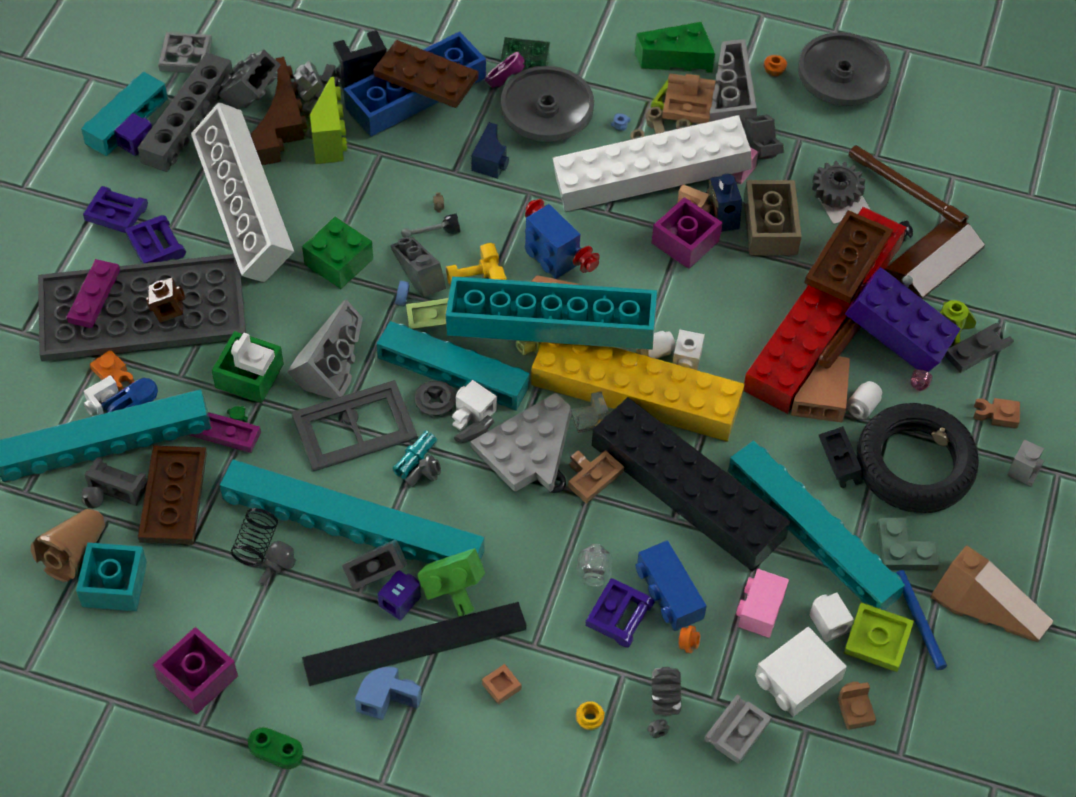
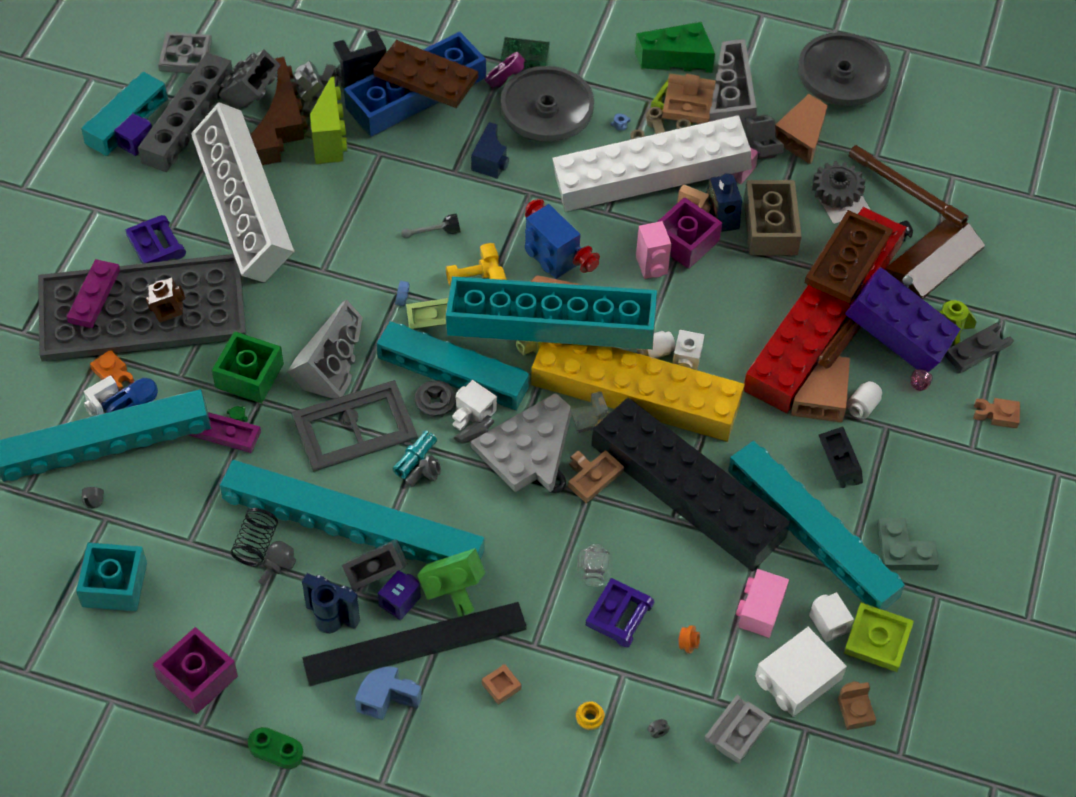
(65, 544): medium nougat cone -> none
(111, 214): dark purple plate -> none
(116, 482): dark grey hinge -> none
(172, 495): reddish brown plate -> none
(251, 356): white bracket -> none
(330, 603): none -> dark blue plate
(337, 252): green brick -> none
(419, 265): dark grey slope -> none
(438, 202): dark tan piece -> none
(653, 250): none -> bright pink brick
(666, 691): dark grey gear -> none
(670, 586): blue brick -> none
(775, 65): orange plate -> none
(802, 128): none -> nougat slope
(908, 495): black tyre -> none
(922, 623): blue bar -> none
(940, 437): dark tan piece -> none
(983, 592): medium nougat wedge -> none
(1027, 463): light grey brick -> none

